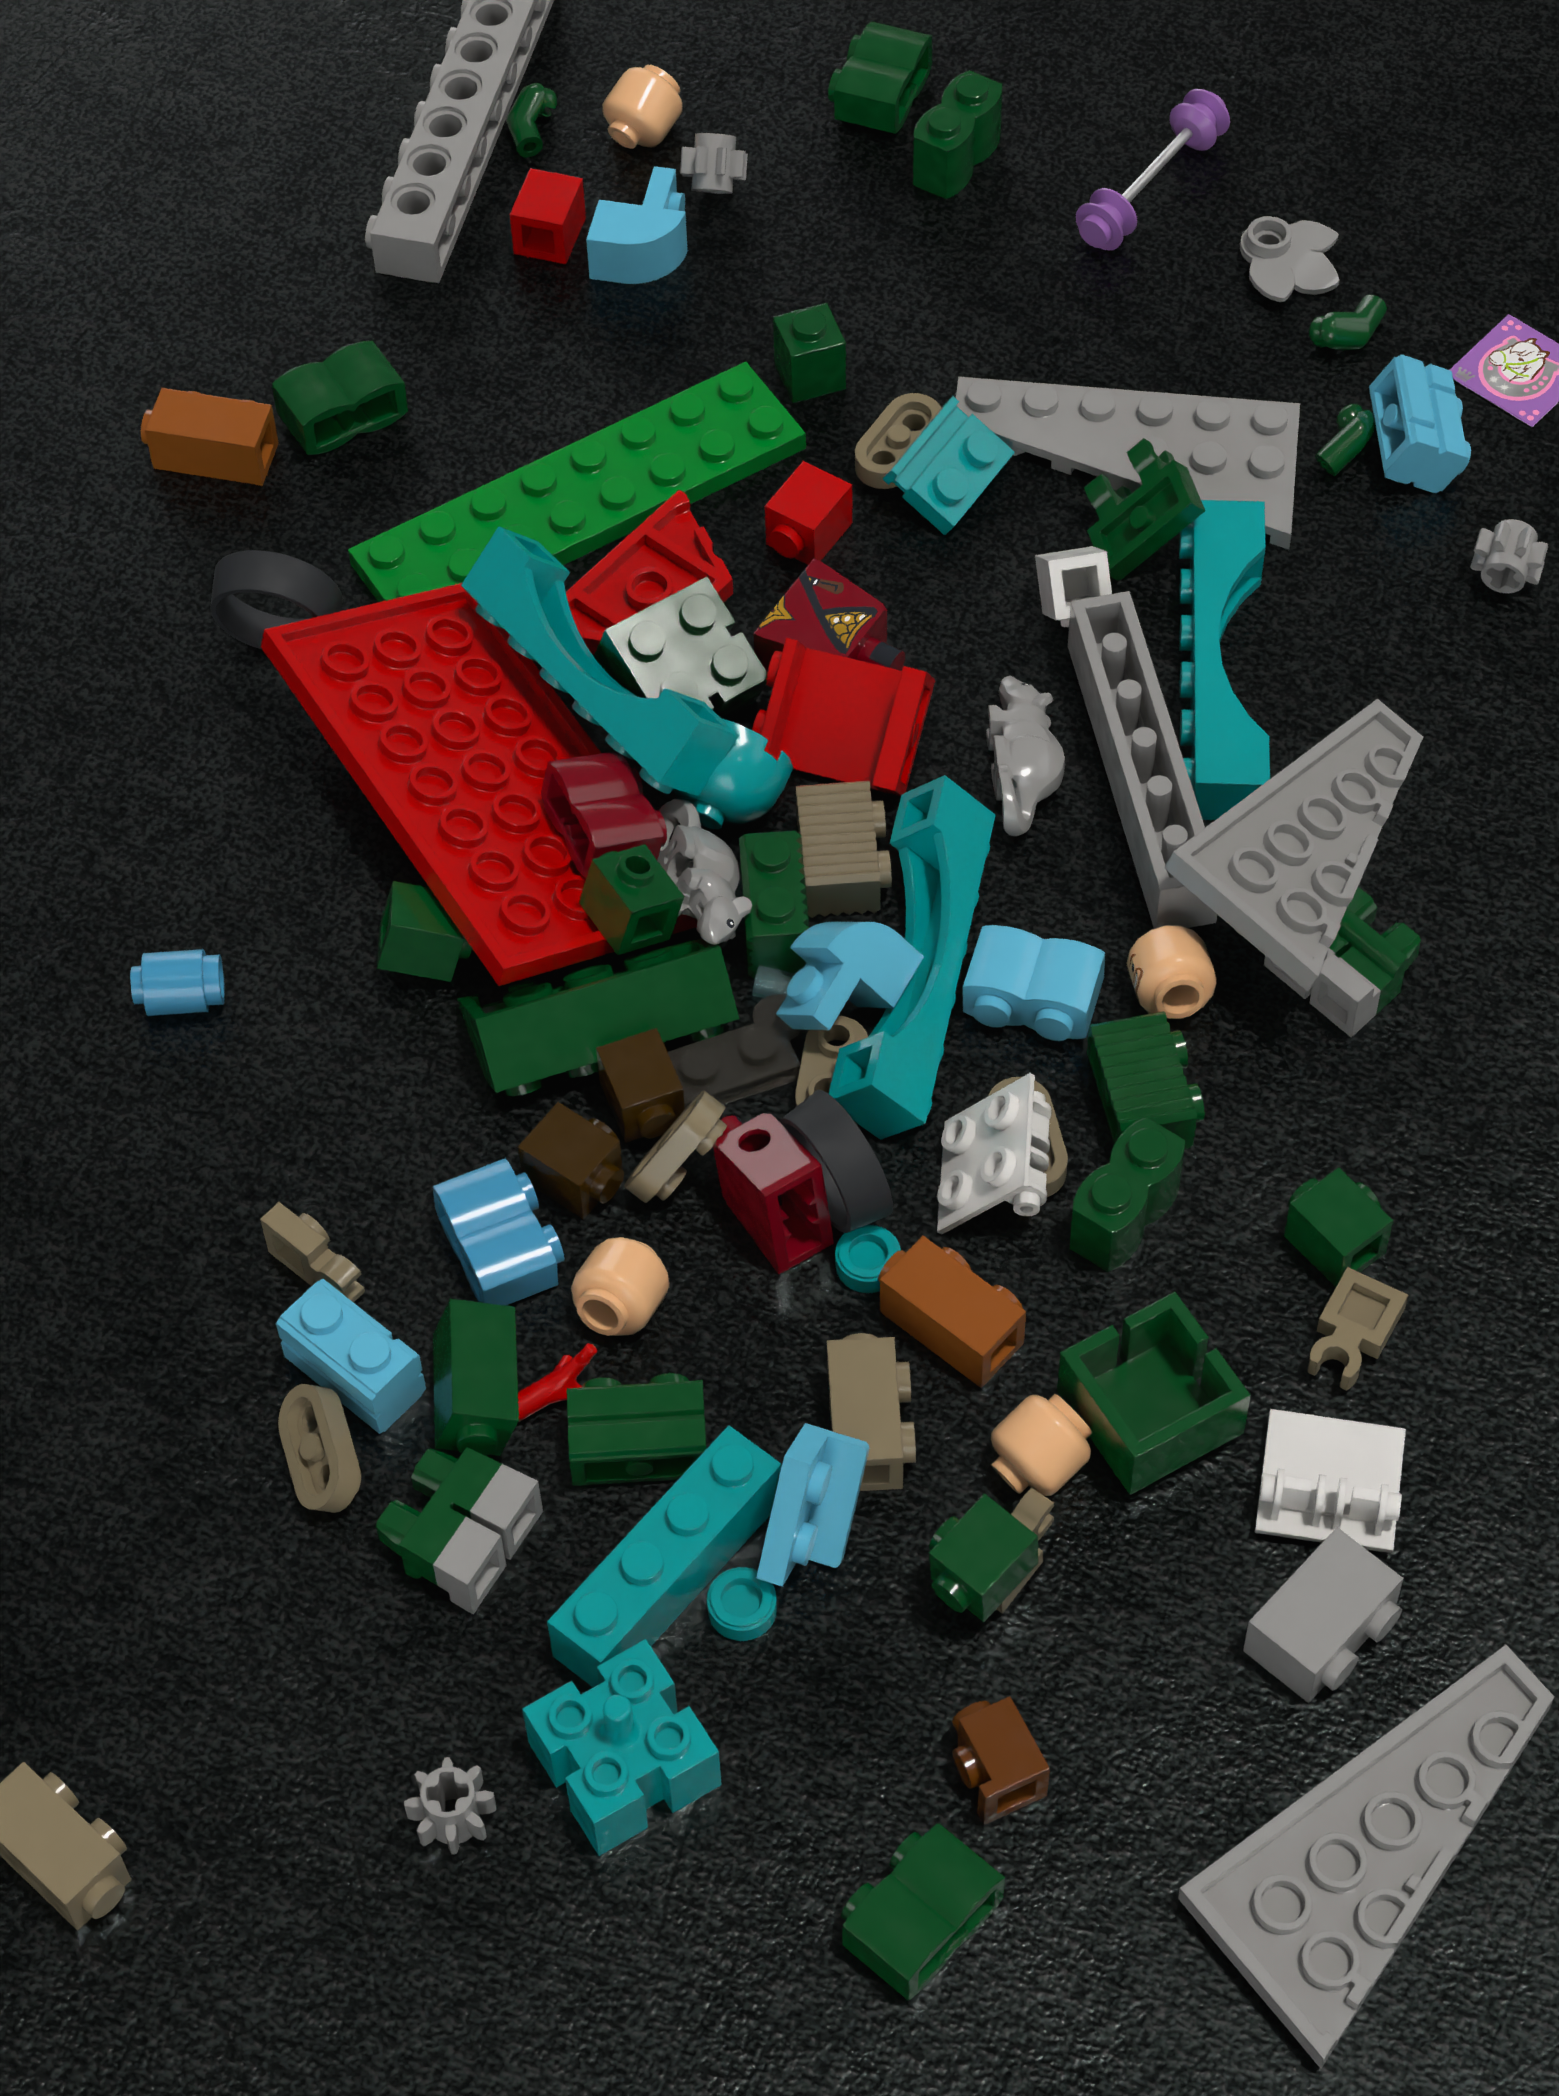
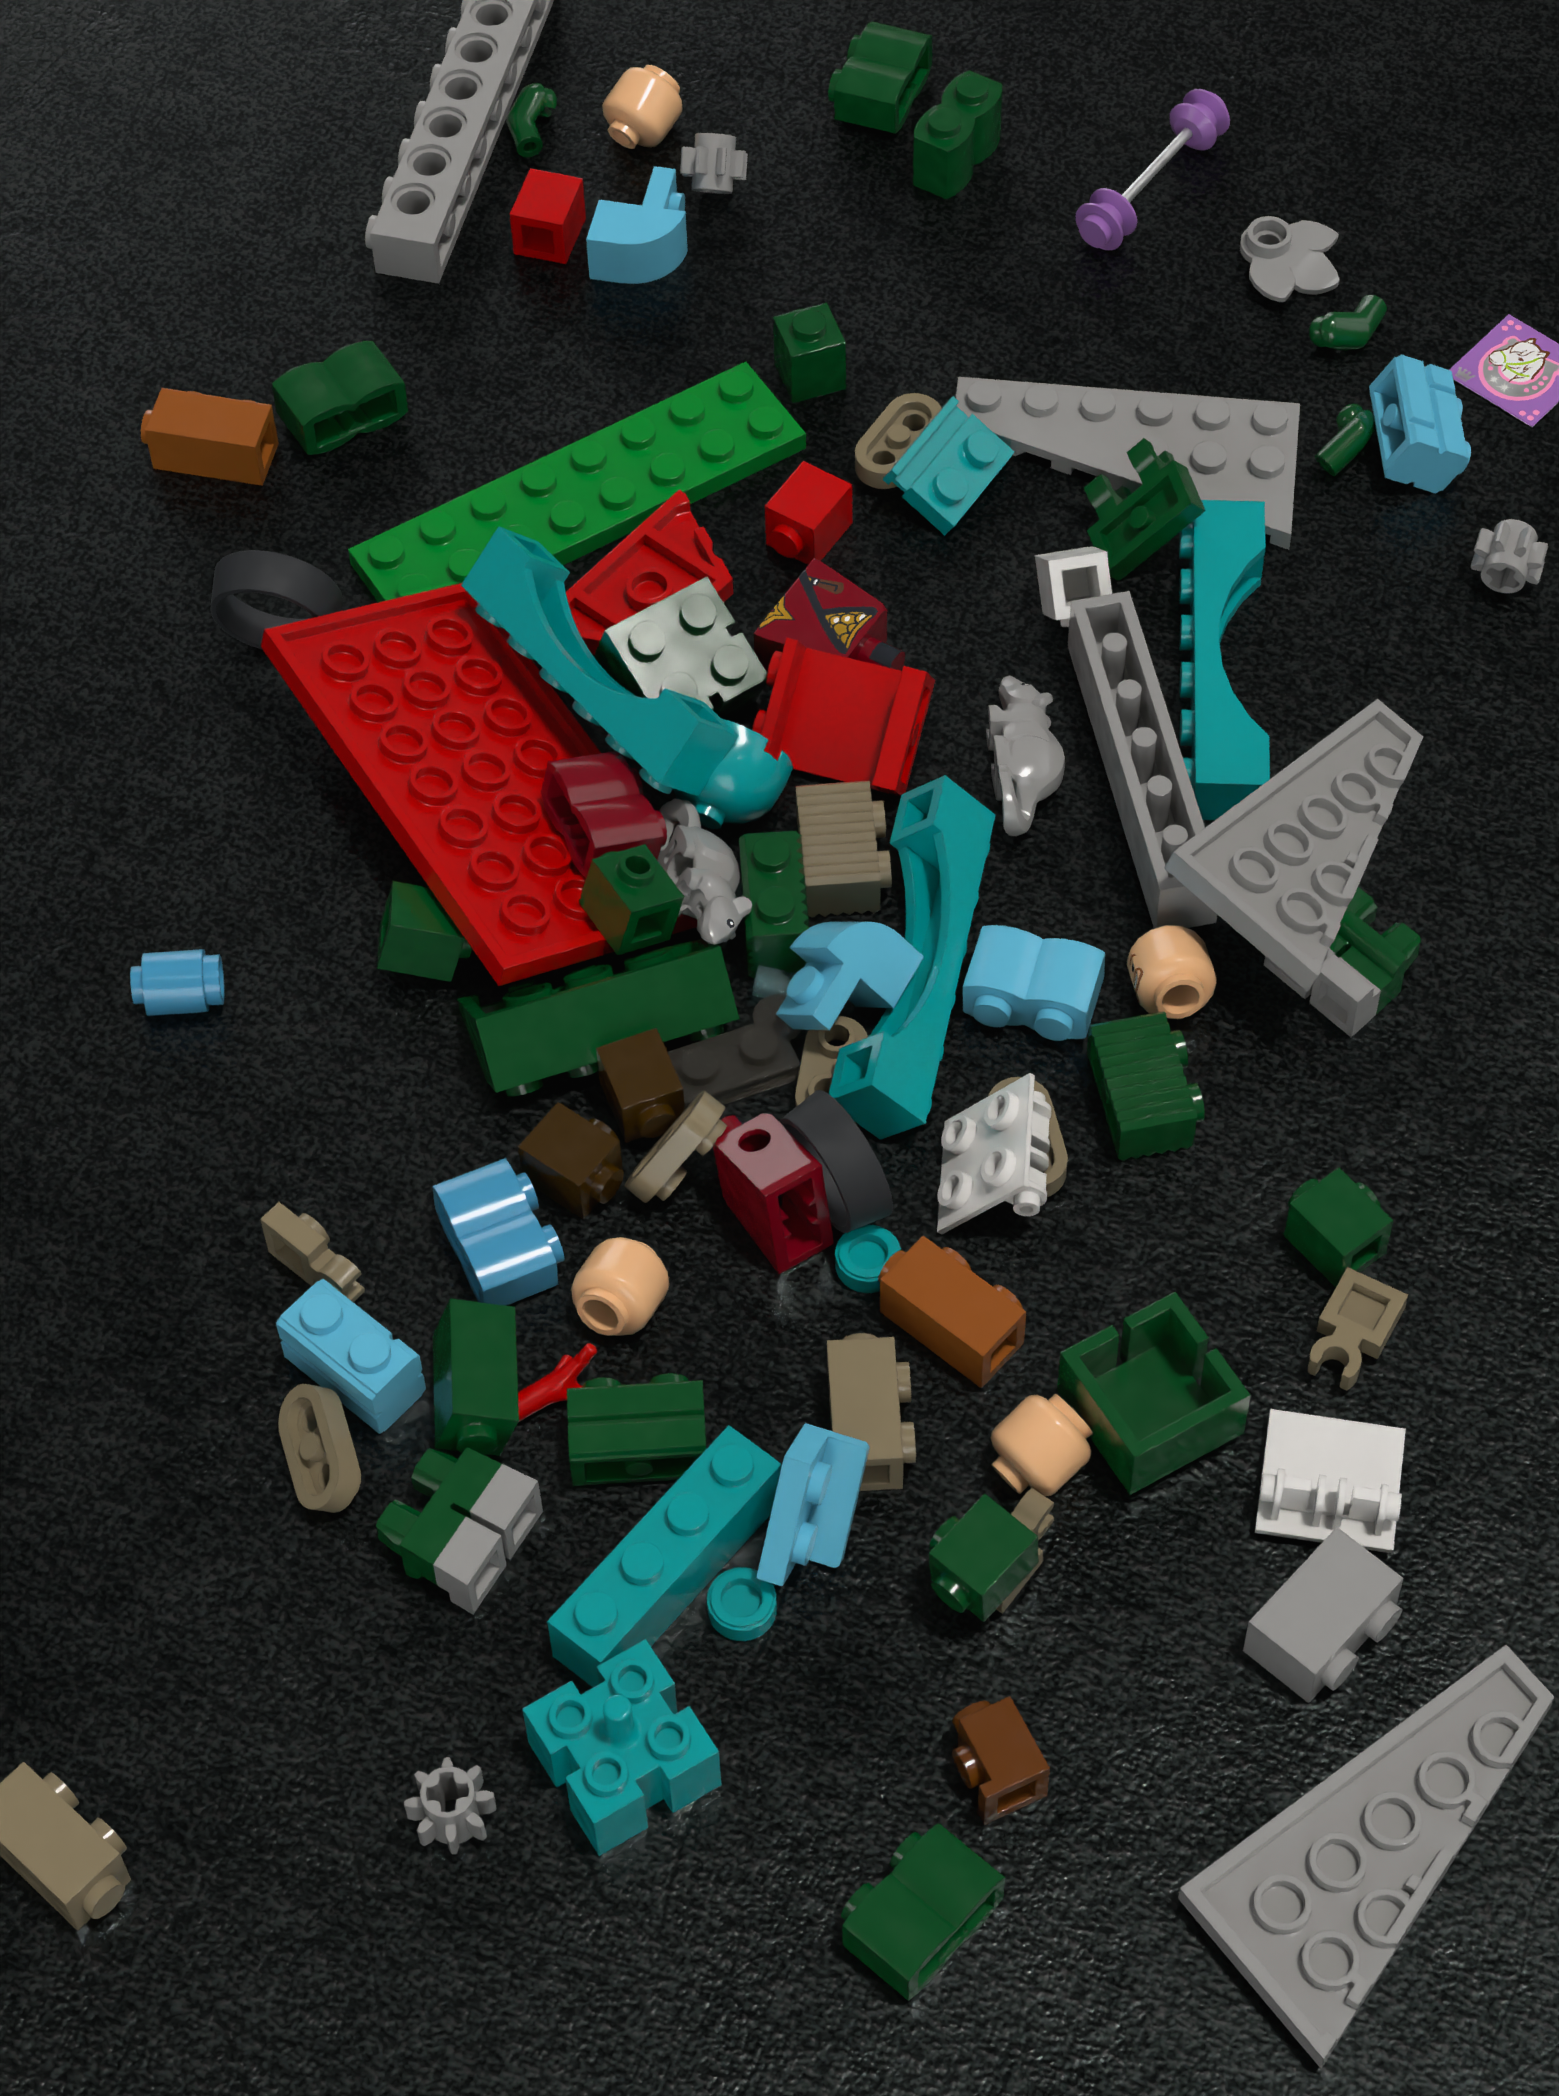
(1126, 1194): dark green brick -> none

